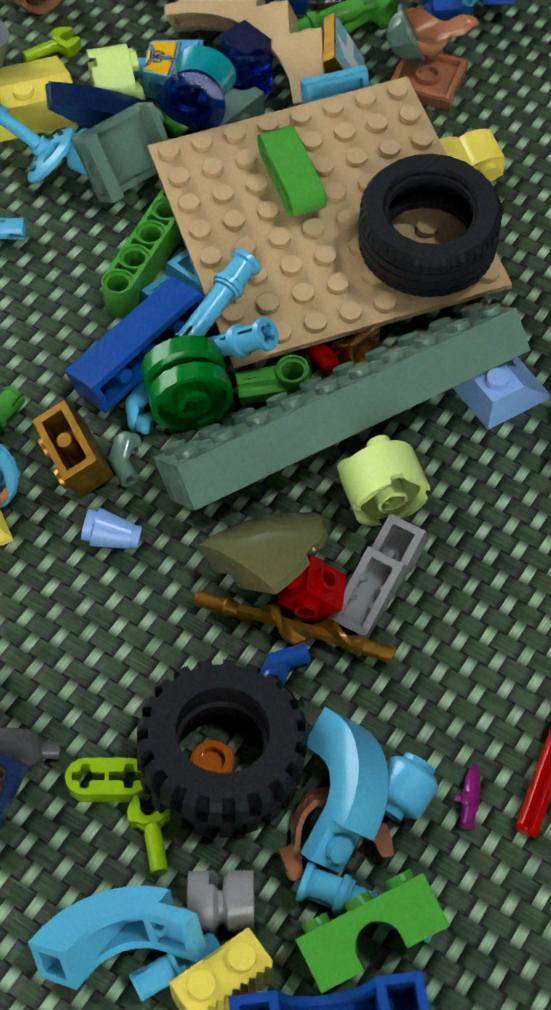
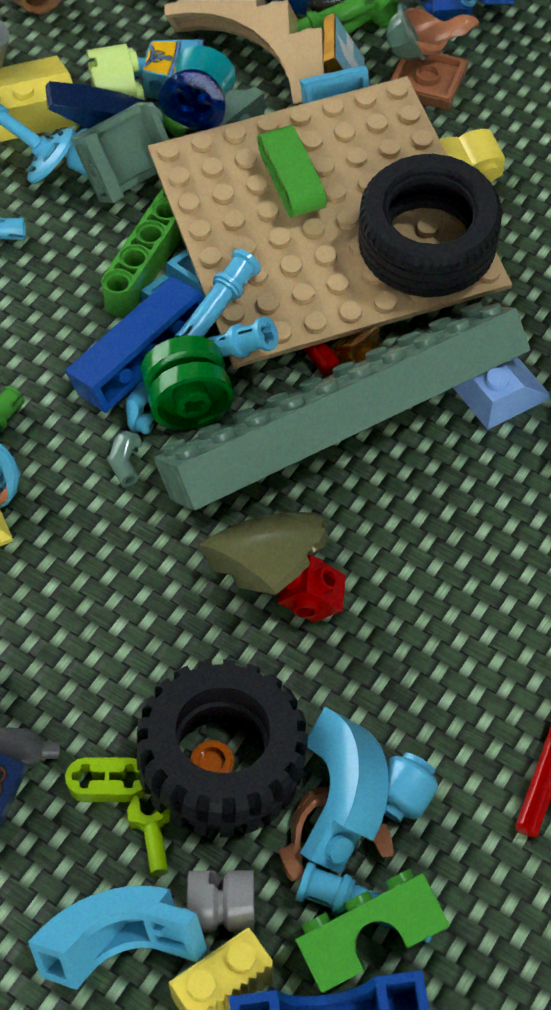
(62, 42): lime bar -> none
(72, 448): pearl gold brick -> none
(110, 530): light blue cone -> none
(157, 974): medium azure axle -> none
(250, 55): clear blue brick -> none
(262, 383): bright green piece -> none
(282, 661): blue arm -> none
(295, 631): pearl gold piece -> none
(380, 574): light grey slope -> none
(383, 481): yellowish green brick -> none
(469, 798): magenta helmet -> none

